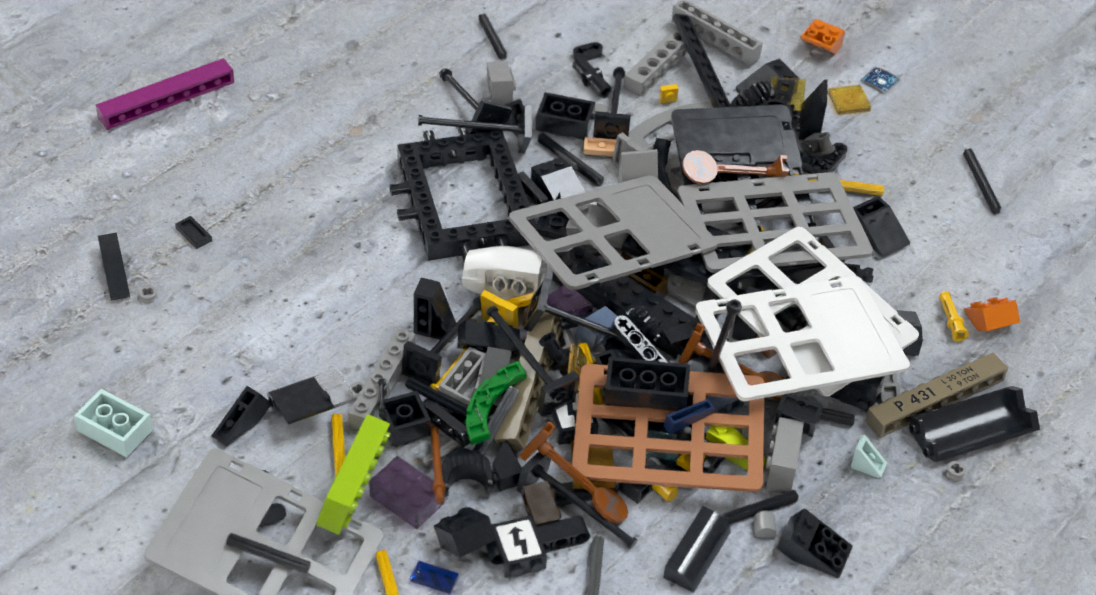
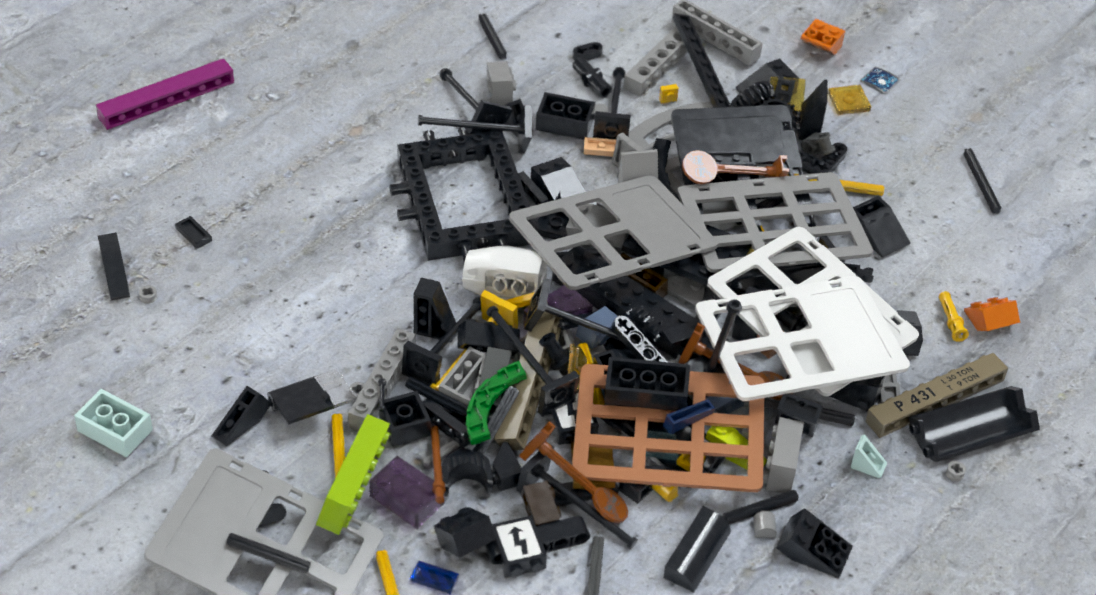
(575, 162): black axle -> none

